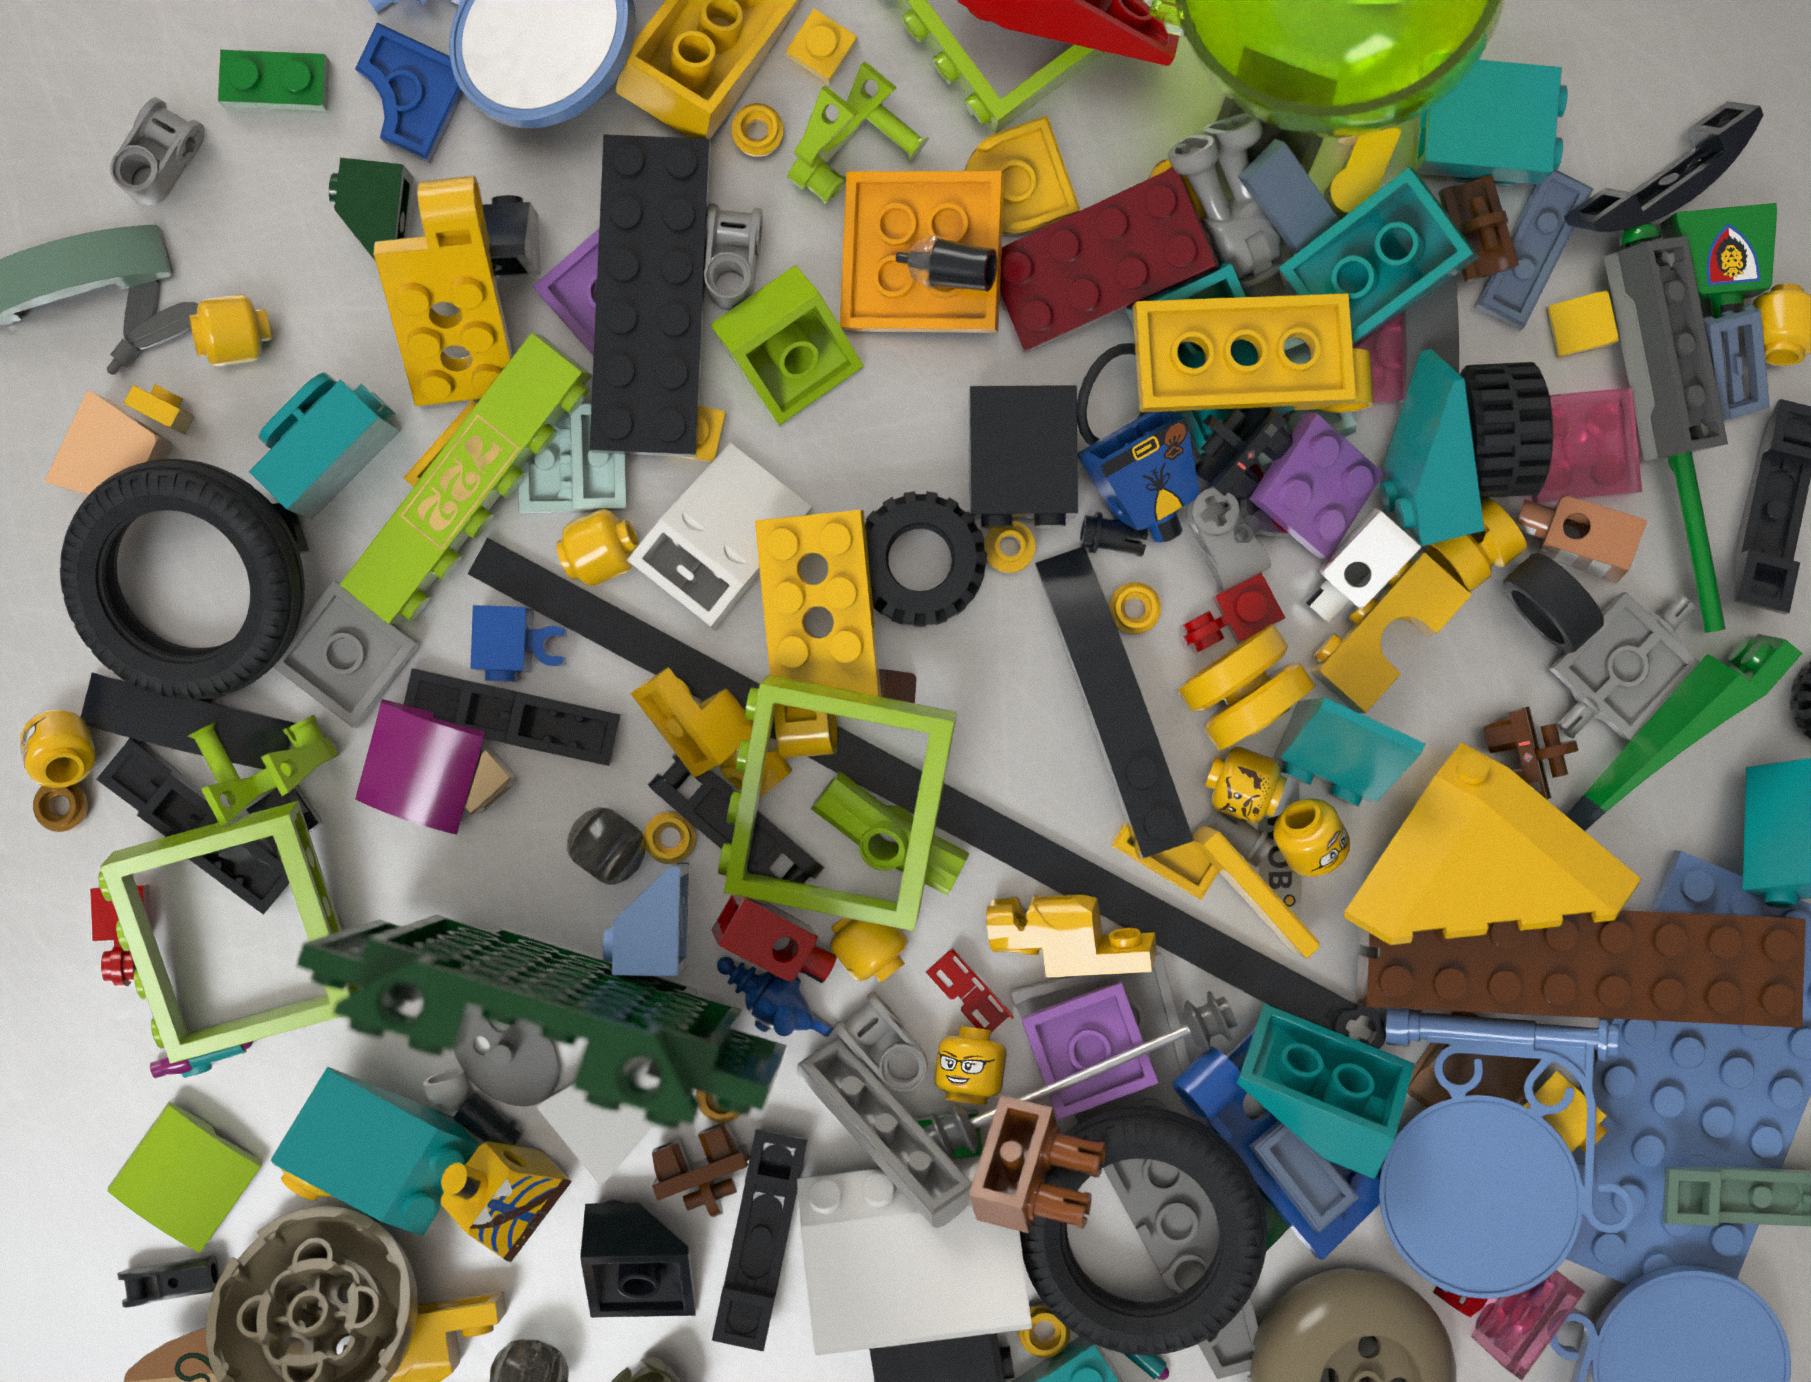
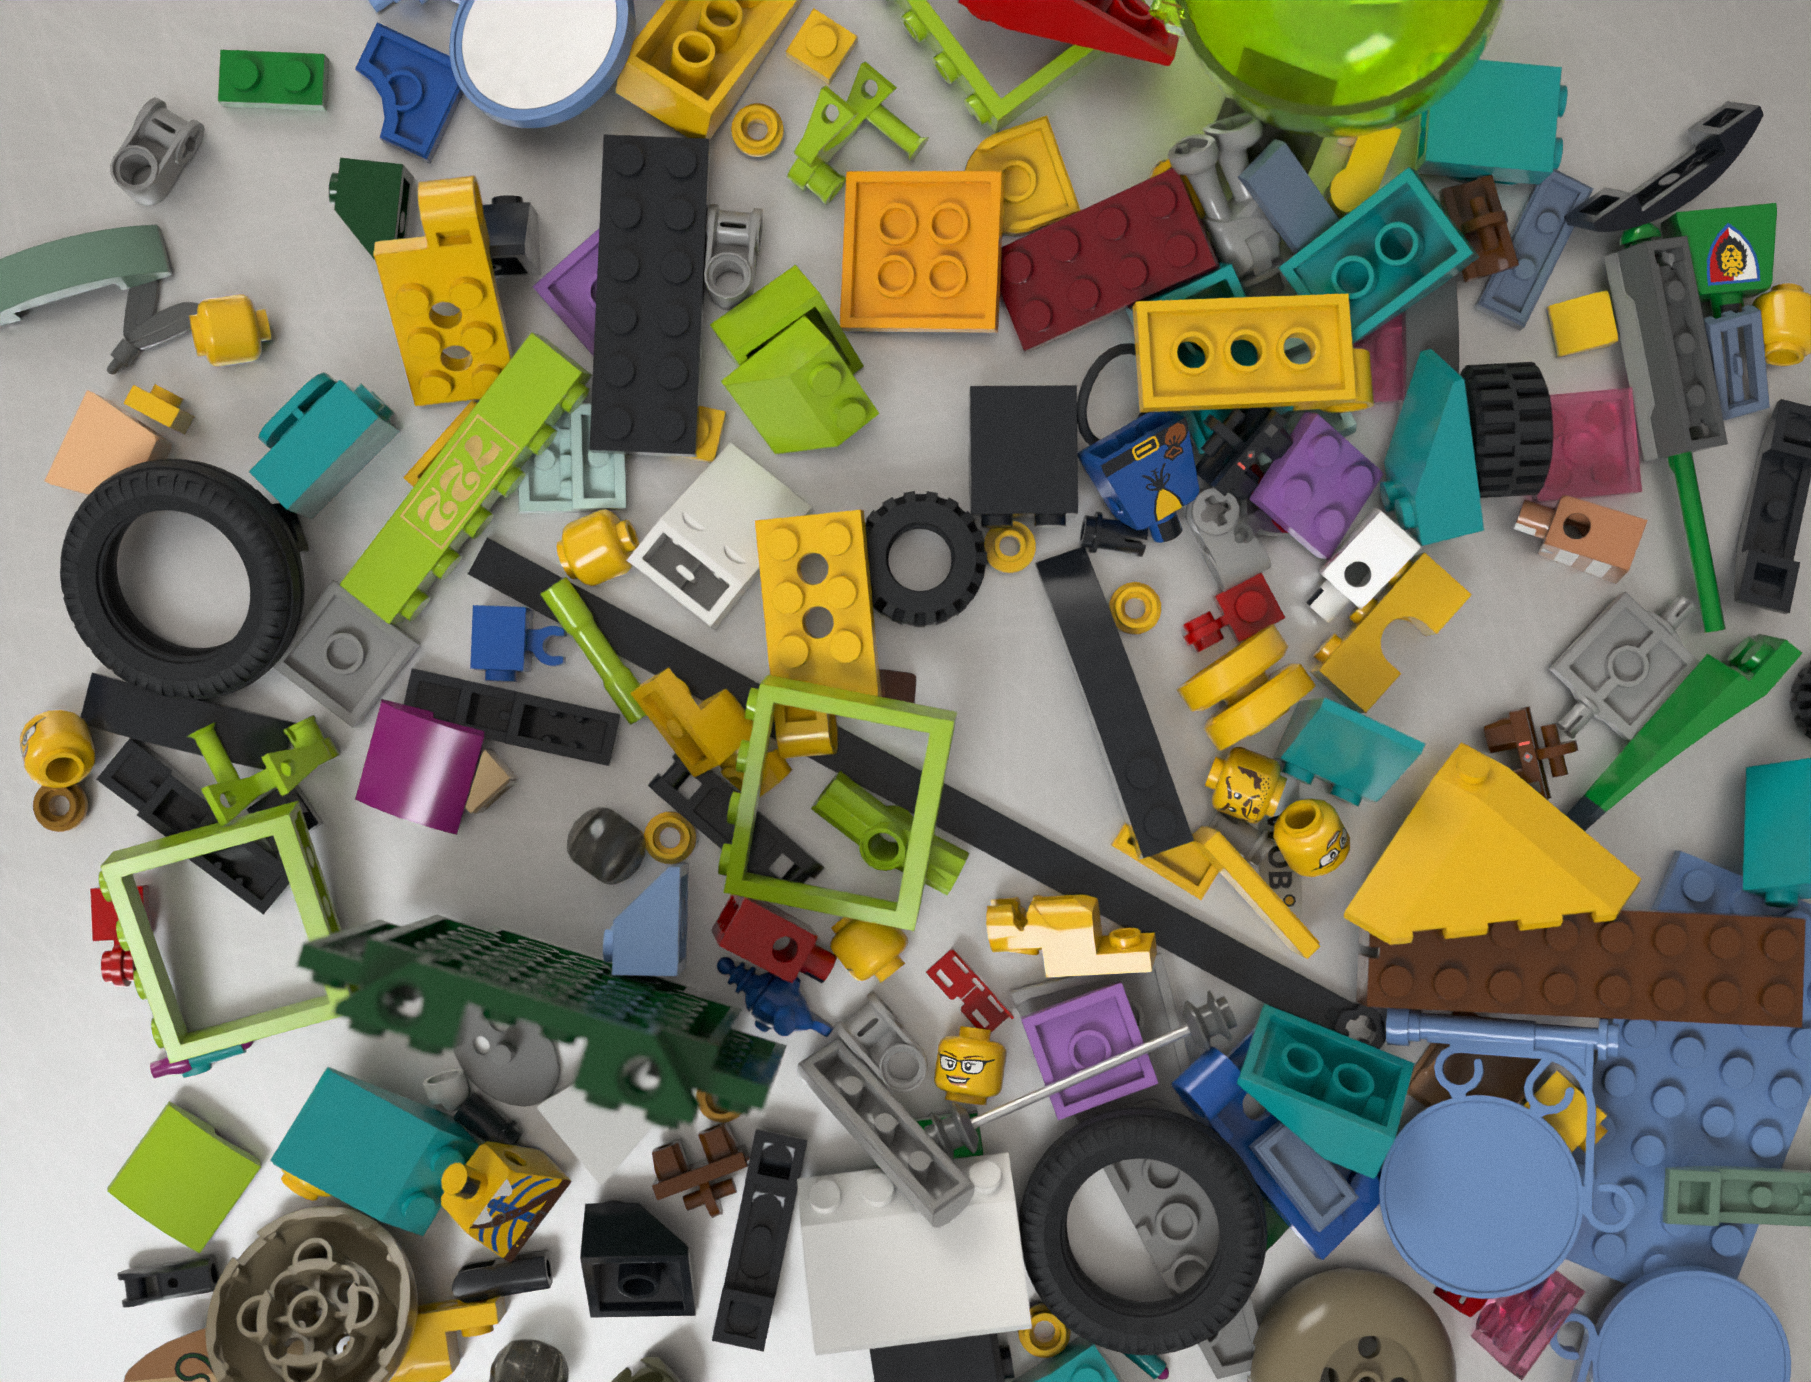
(499, 1277): none -> black bar
(579, 623): none -> lime piece
(800, 392): none -> lime slope
(950, 264): black piece -> none
(1015, 1163): dark orange brick -> none
(1473, 555): yellow wheel -> none
(1553, 602): black tyre -> none

